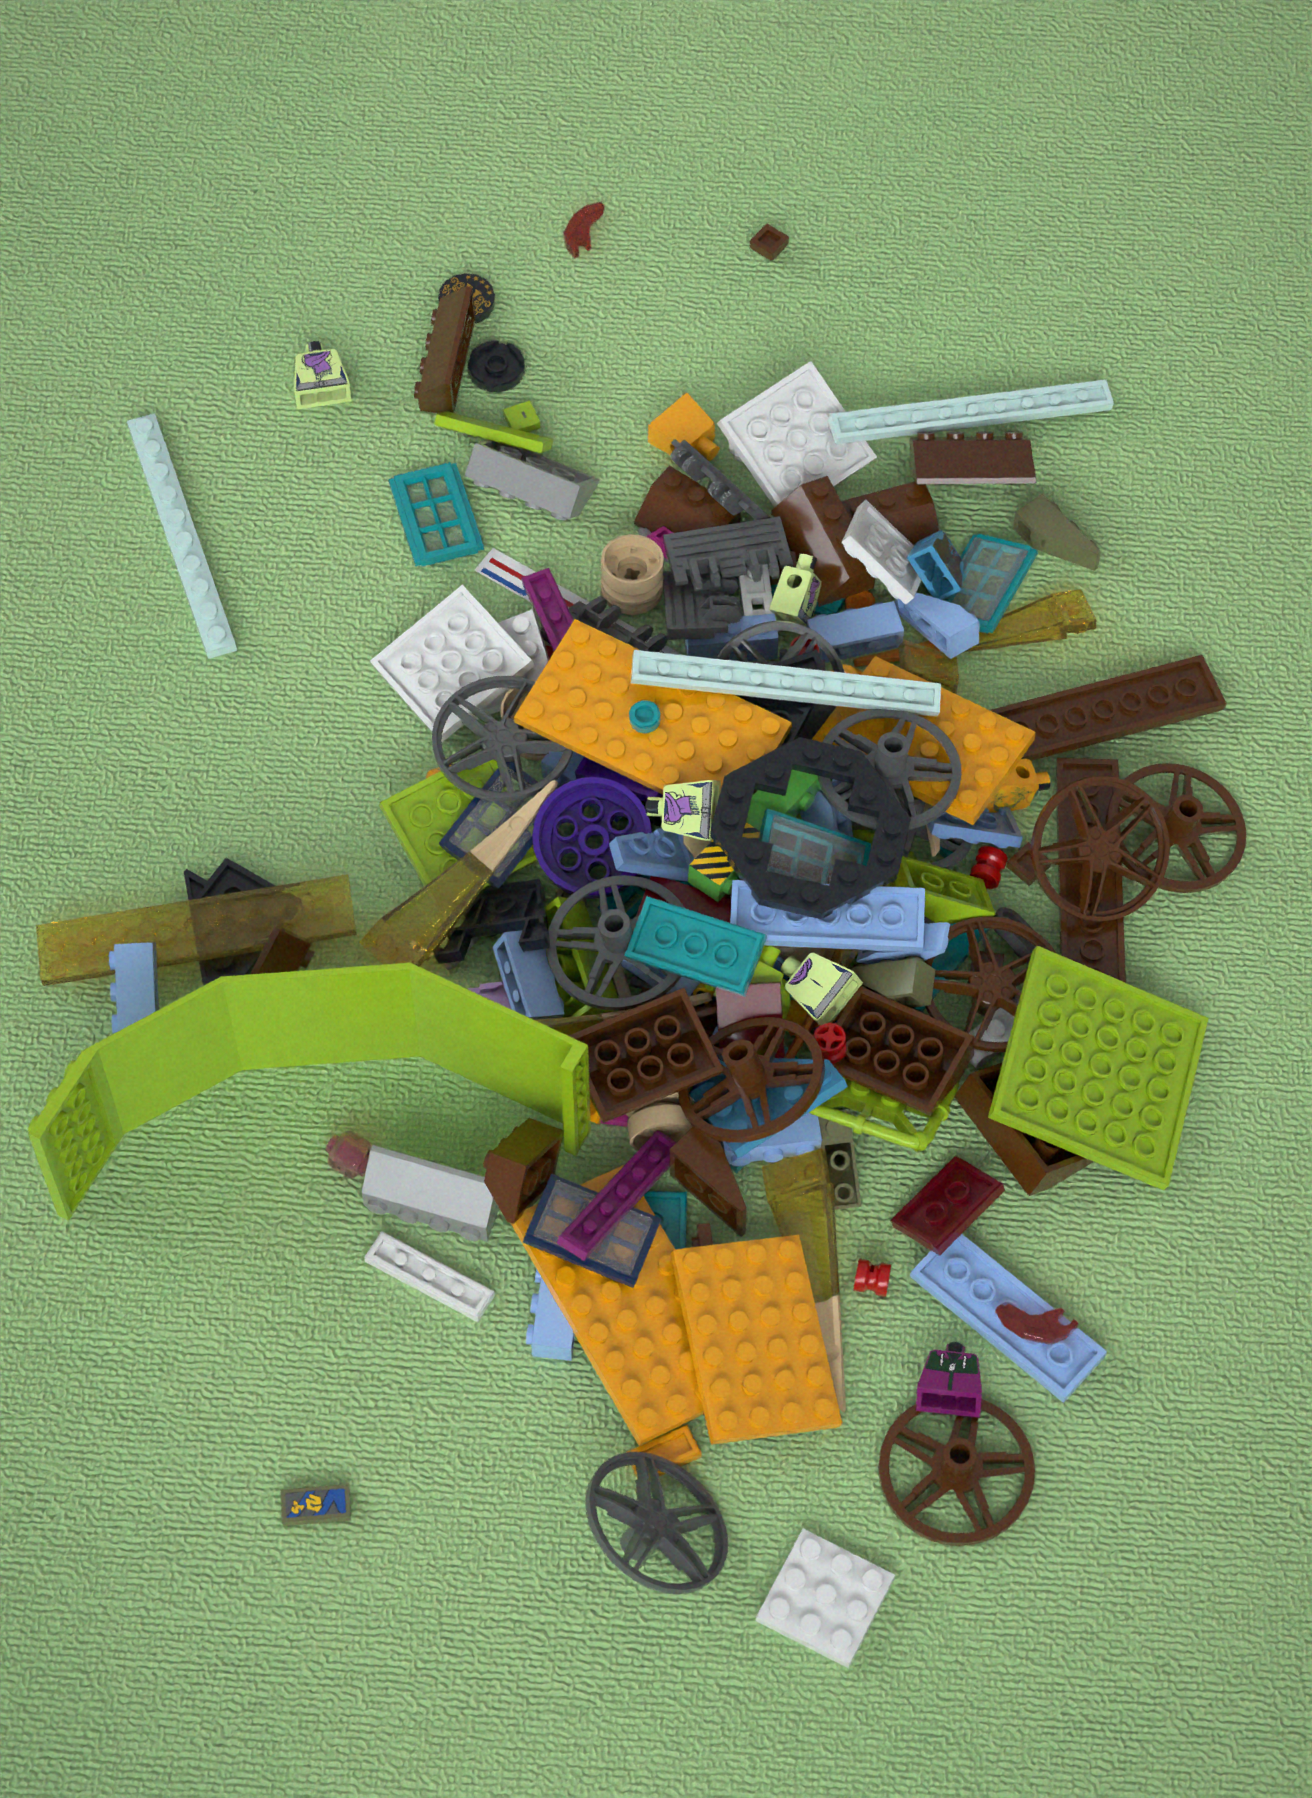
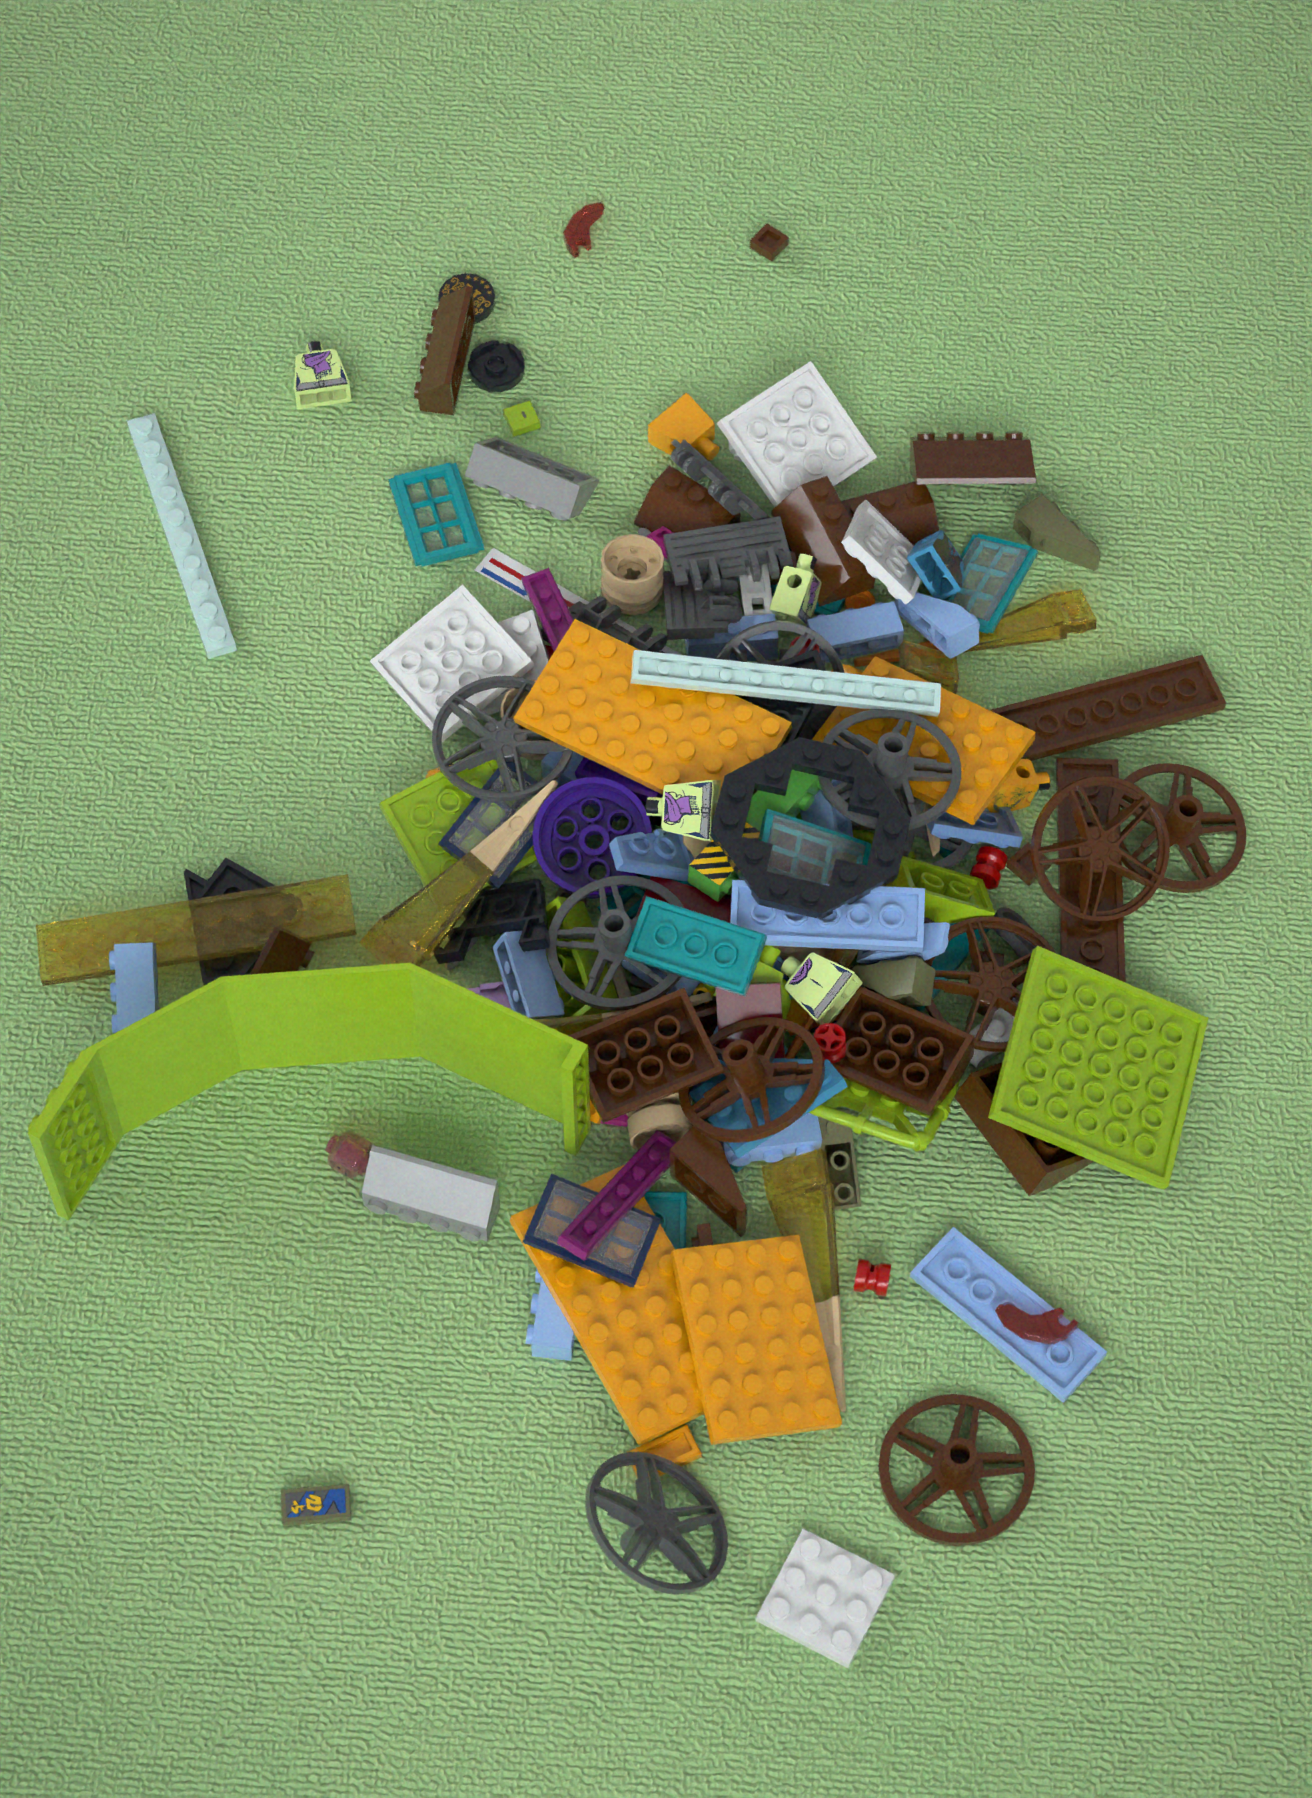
(429, 1276): white tile -> none
(493, 432): lime tile -> none
(522, 1166): slope -> none
(644, 716): teal tile -> none
(947, 1205): dark red tile -> none
(950, 1383): magenta torso -> none
(970, 411): light aqua plate -> none

